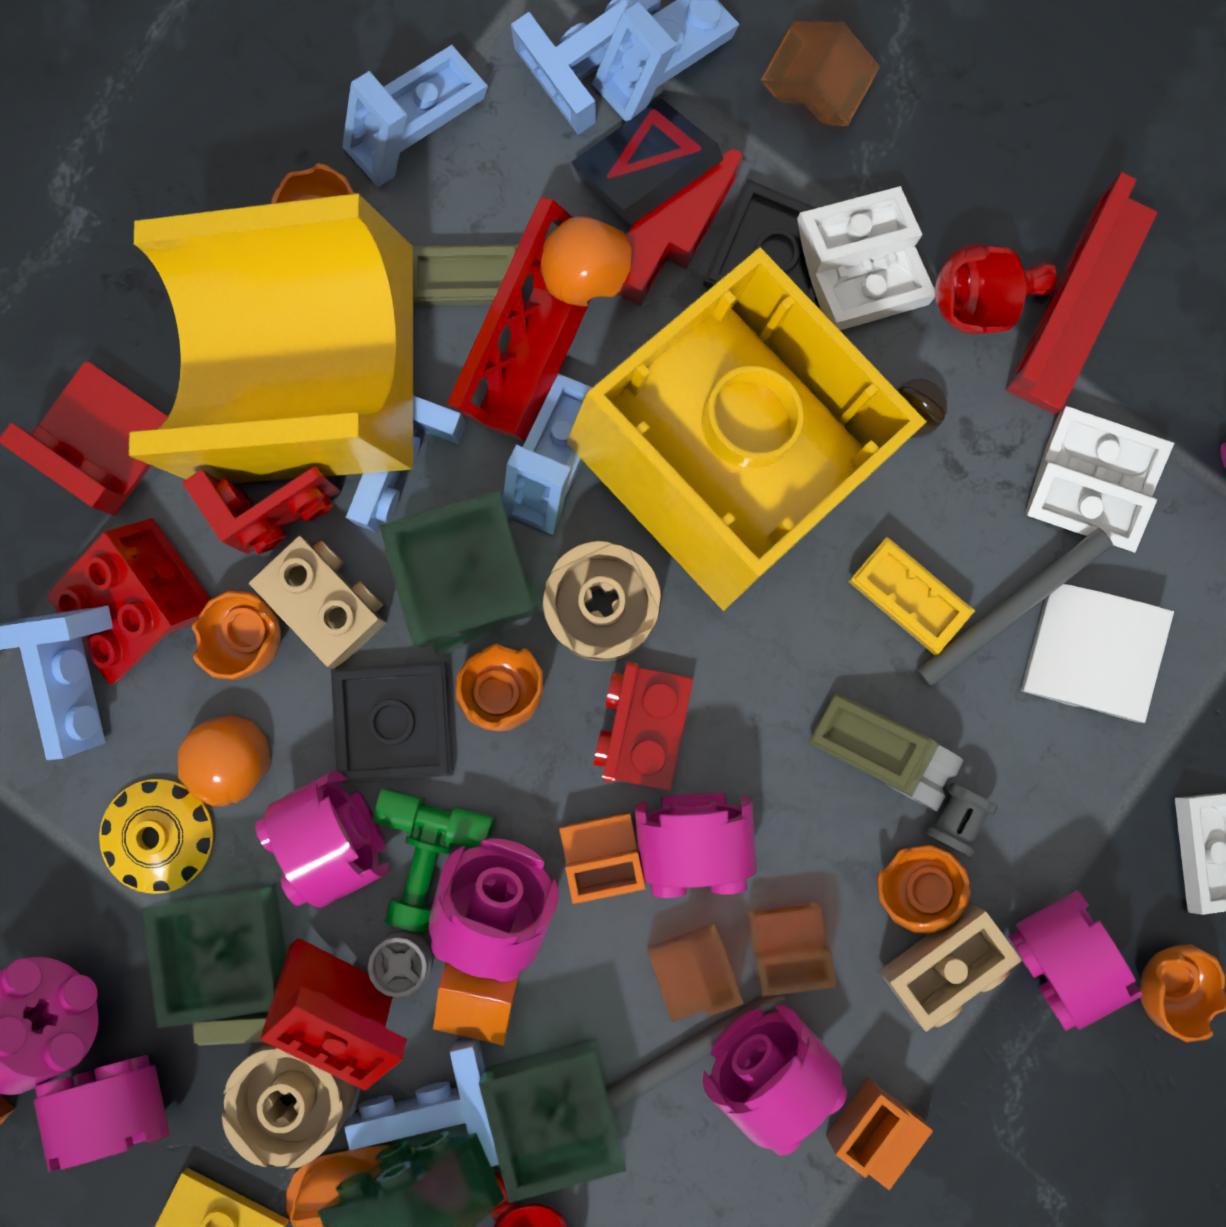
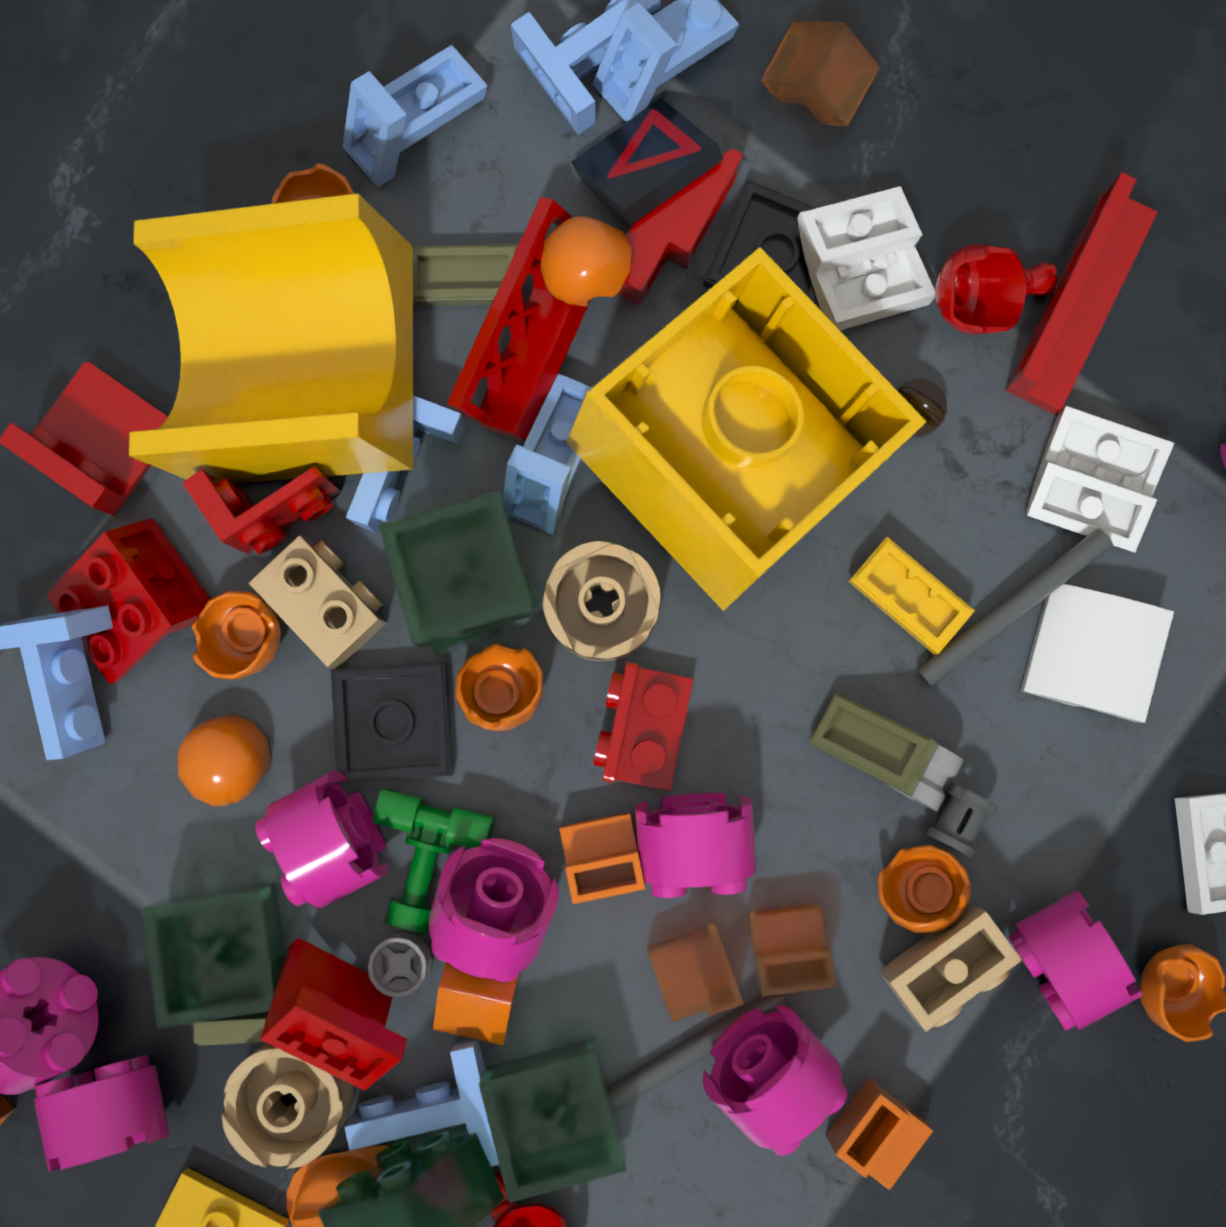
(183, 831): yellow dish -> none

